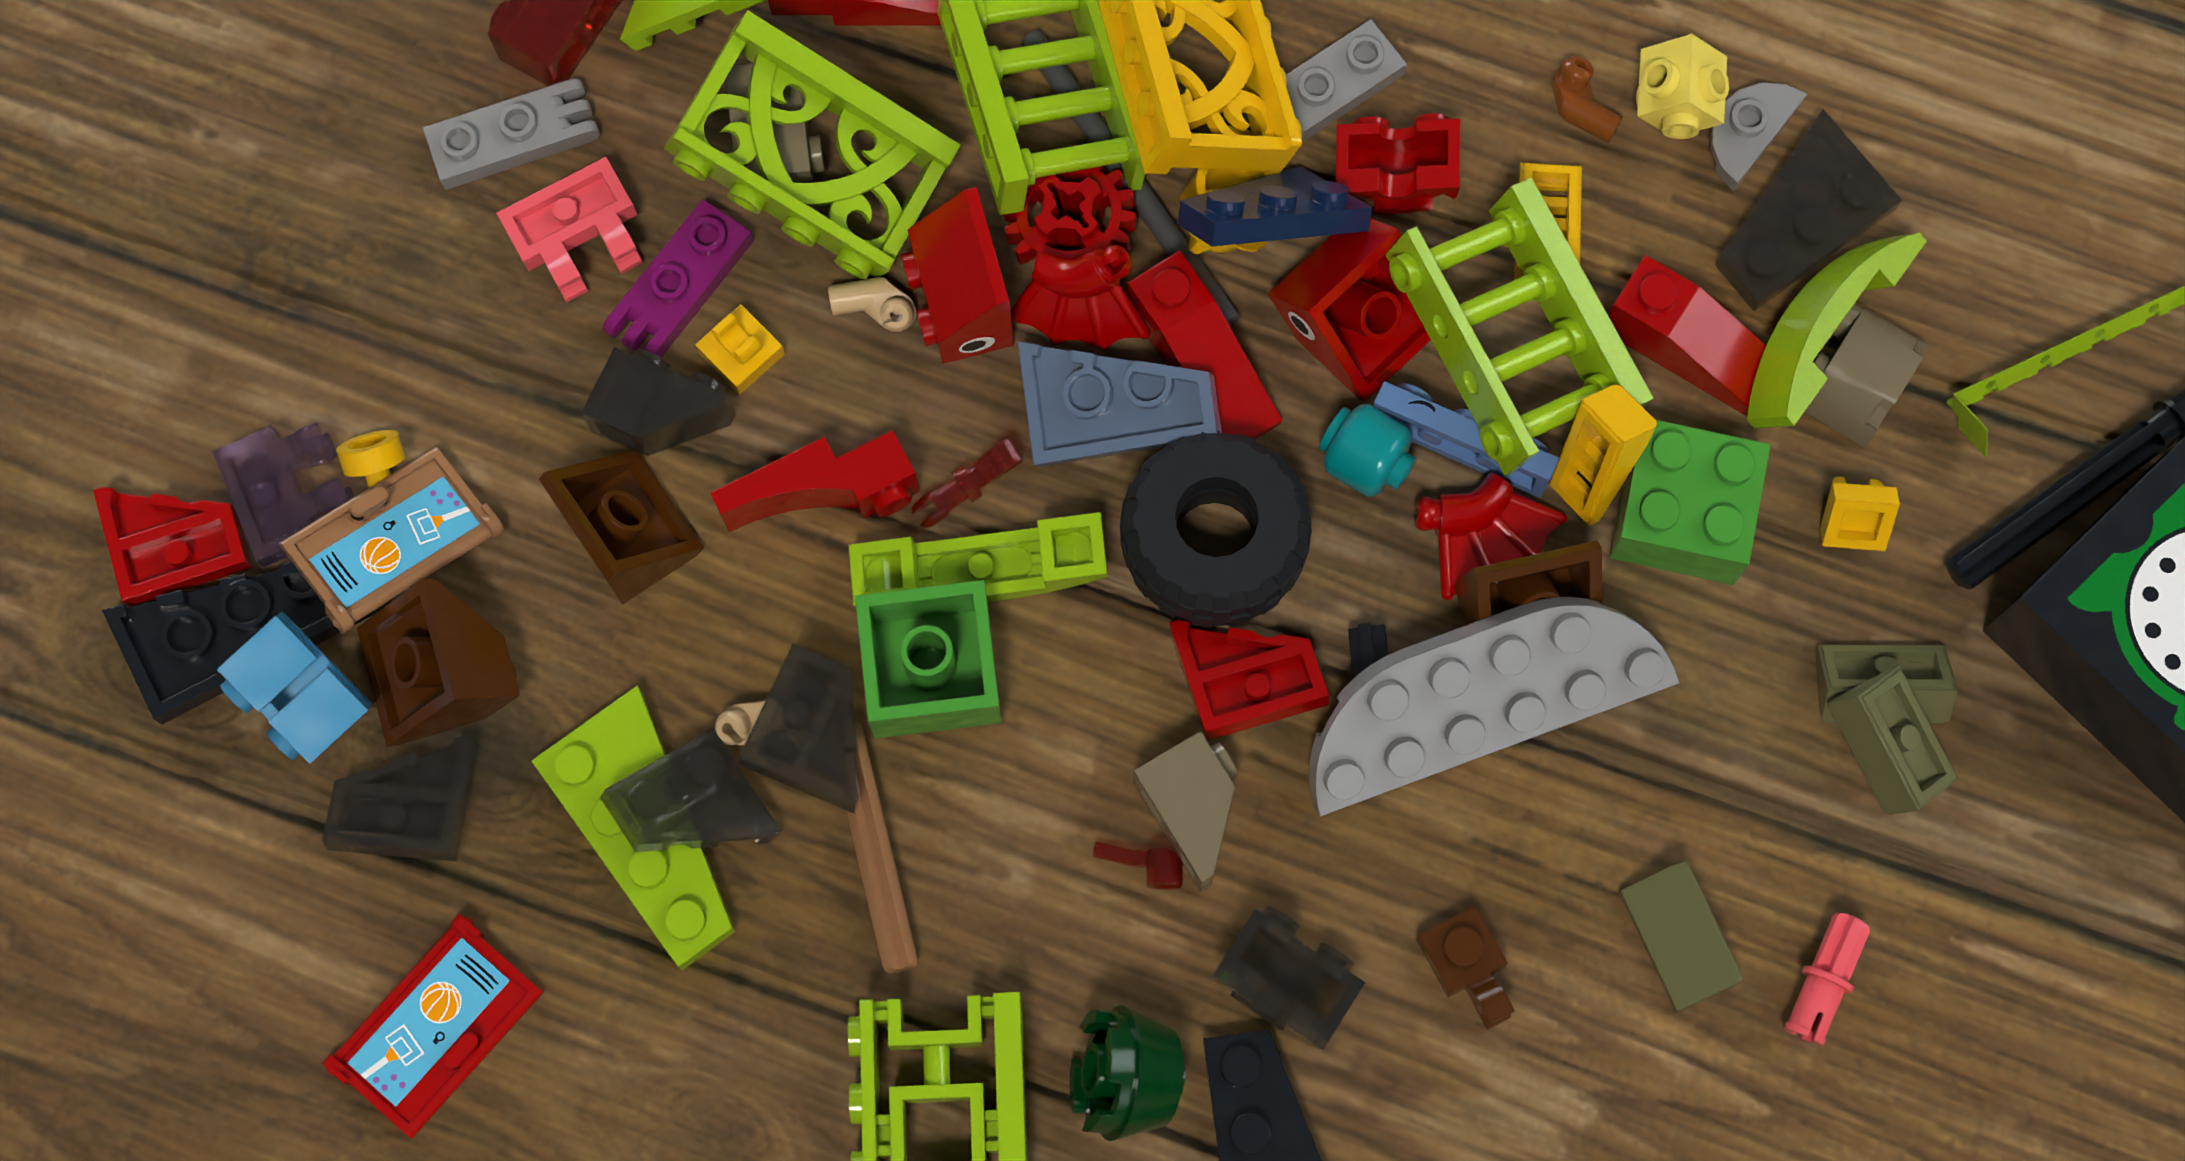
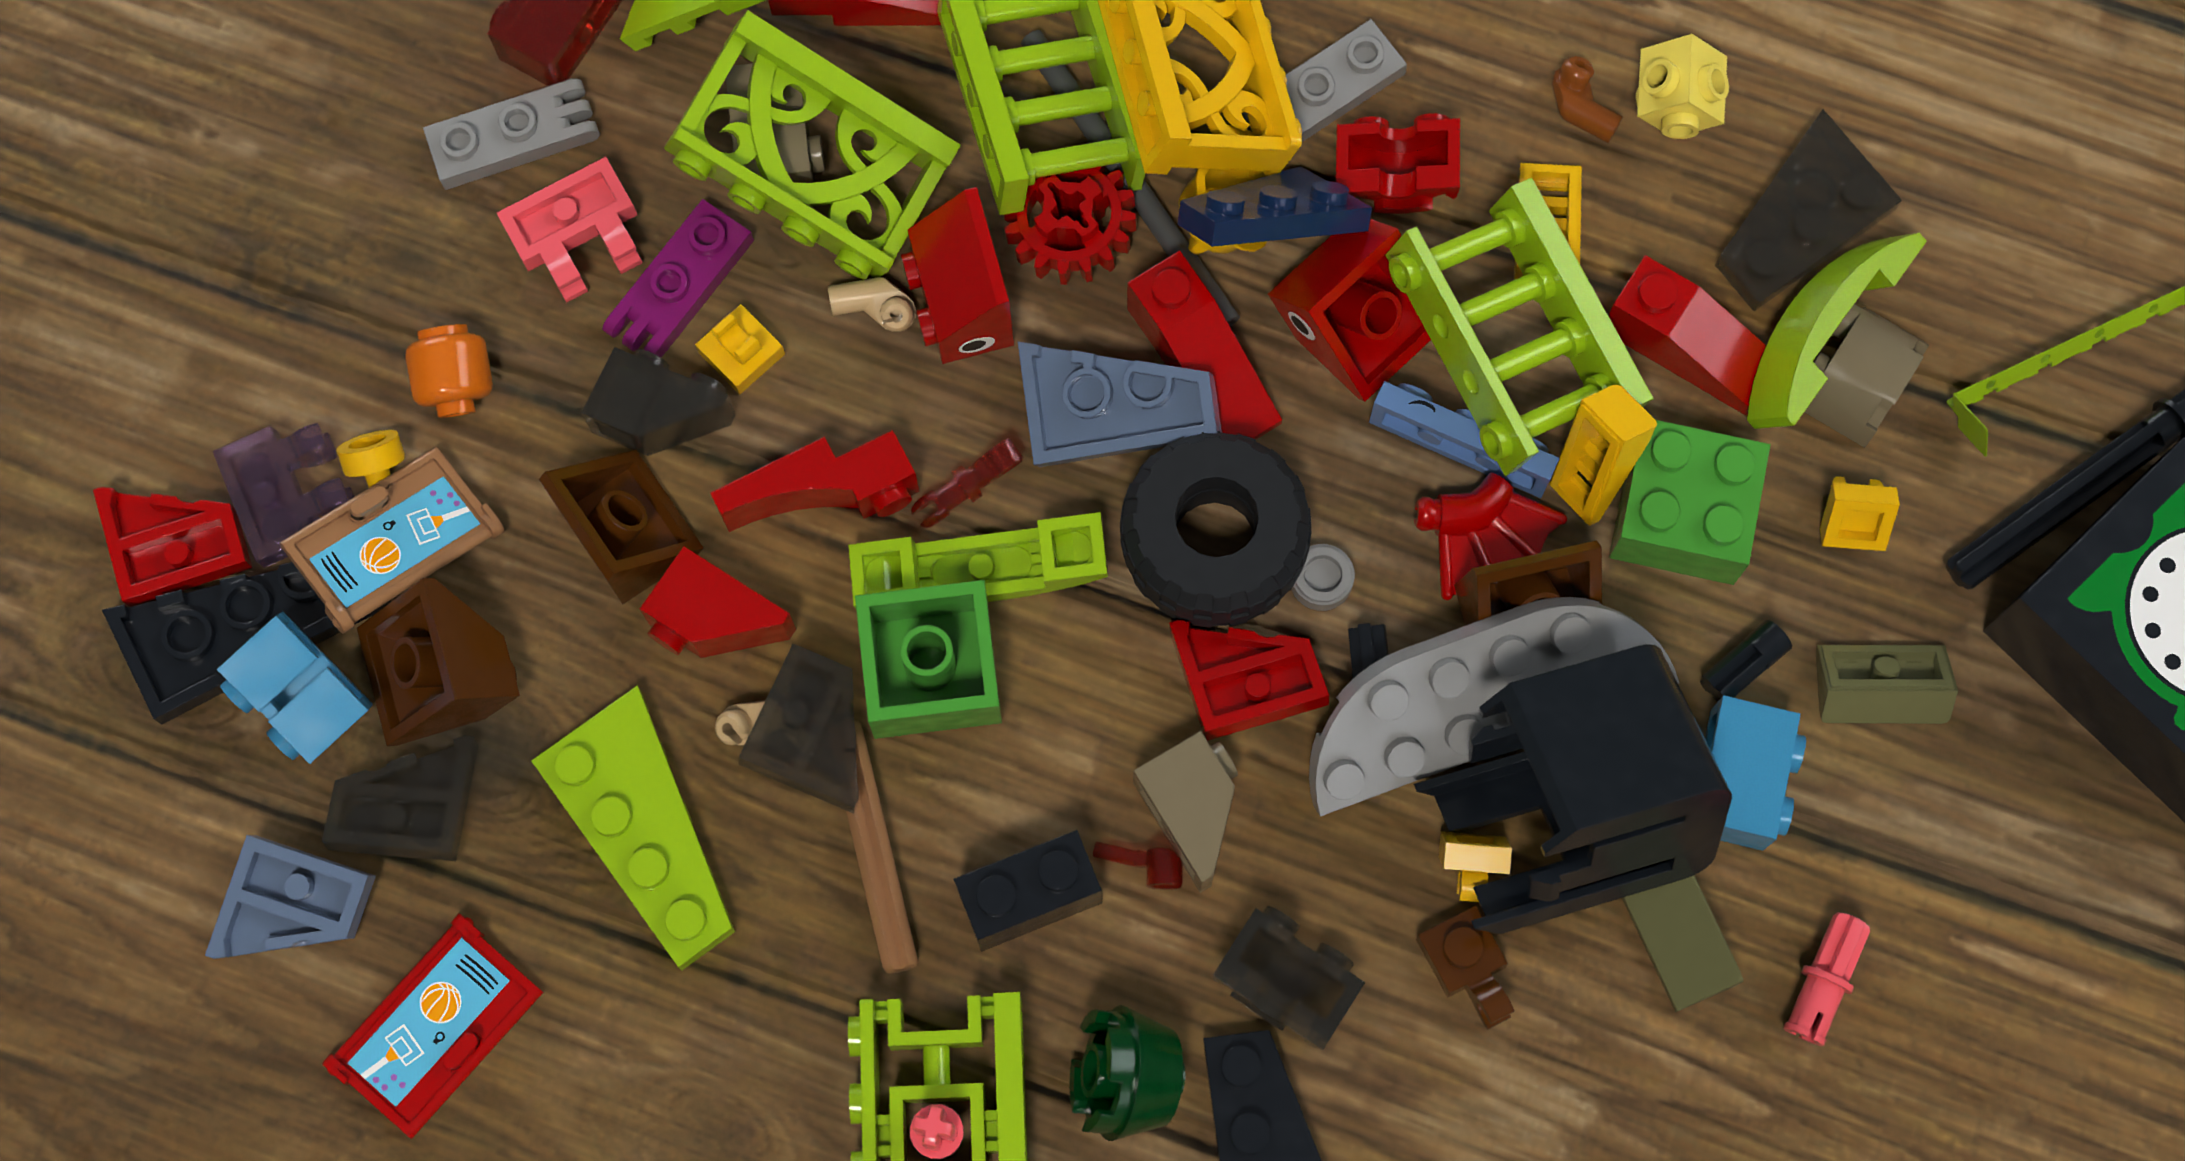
(287, 901): none -> sand blue wing
(449, 370): none -> orange head
(689, 800): clear smoke wing -> none
(710, 611): none -> red slope
(936, 1131): none -> coral axle
(1029, 890): none -> black brick
(1081, 299): red arm -> none
(1324, 578): none -> light grey tile
(1367, 450): teal head -> none
(1474, 858): none -> yellow tile
(1614, 775): none -> black piece
(1747, 661): none -> black piece
(1750, 125): light grey plate -> none
(1755, 754): none -> dark azure piece
(1893, 742): olive slope -> none

